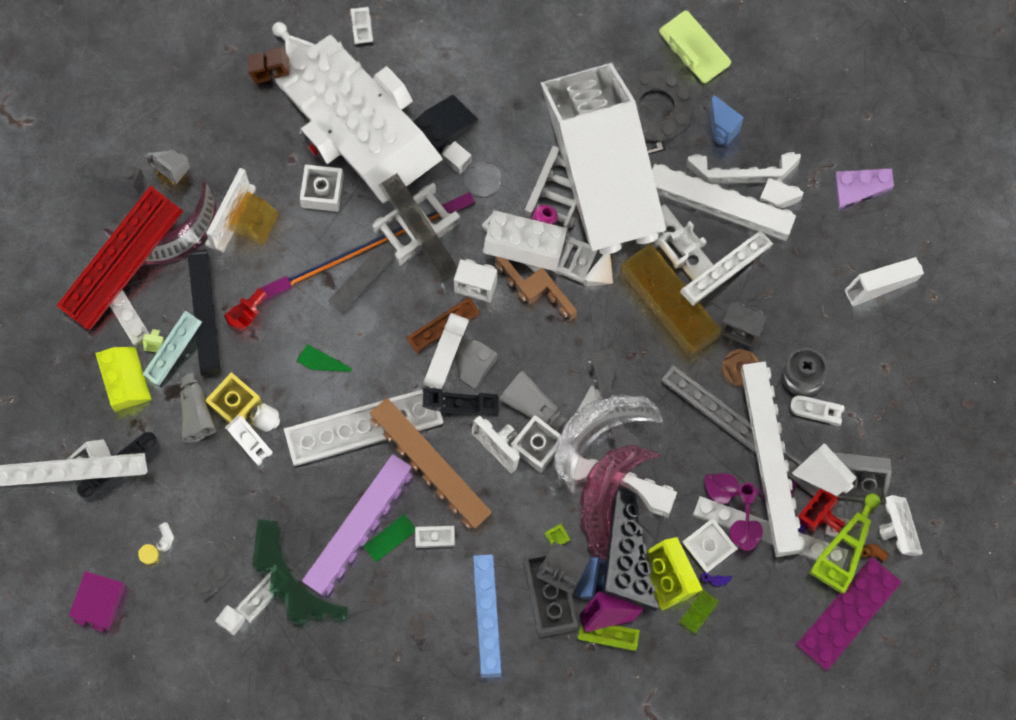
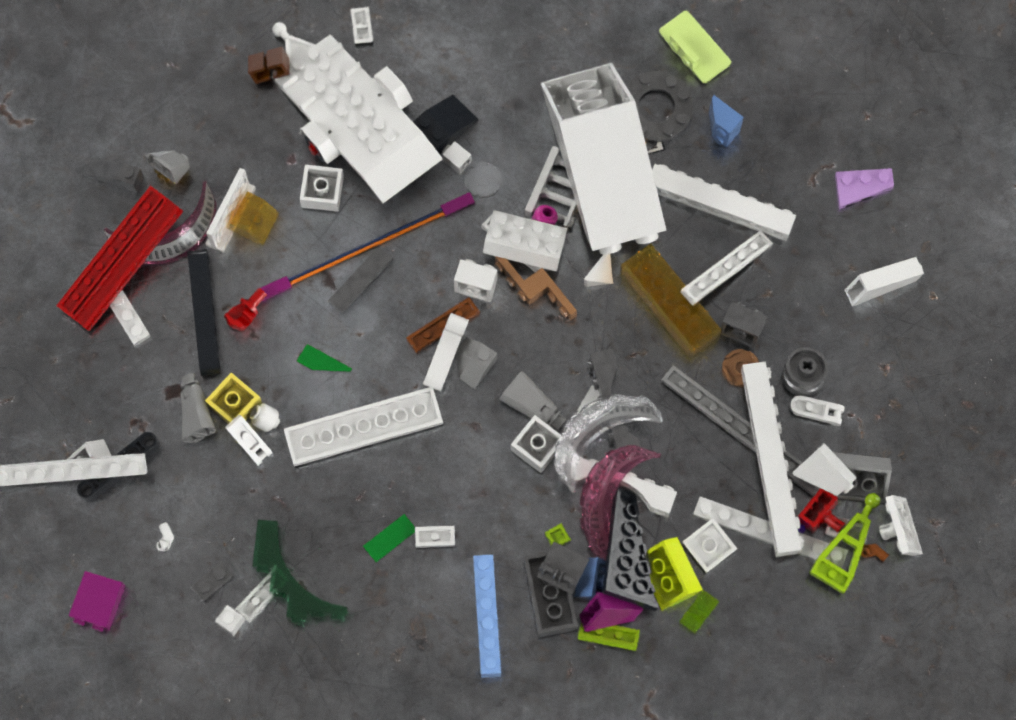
(123, 377): neon yellow slope -> none
(148, 554): light yellow tile -> none
(152, 342): yellowish green tile -> none
(172, 348): light aqua plate -> none
(357, 526): lavender brick -> none
(406, 252): white fence -> none
(407, 208): clear smoke arch -> none
(430, 463): medium nougat brick -> none
(460, 403): black slope -> none
(497, 442): white plate -> none
(581, 262): white plate -> none
(685, 243): white piece -> none
(698, 165): white slope -> none
(716, 580): dark purple piece -> none
(721, 489): magenta plant -> none
(780, 194): white slope -> none
(848, 614): magenta plate -> none

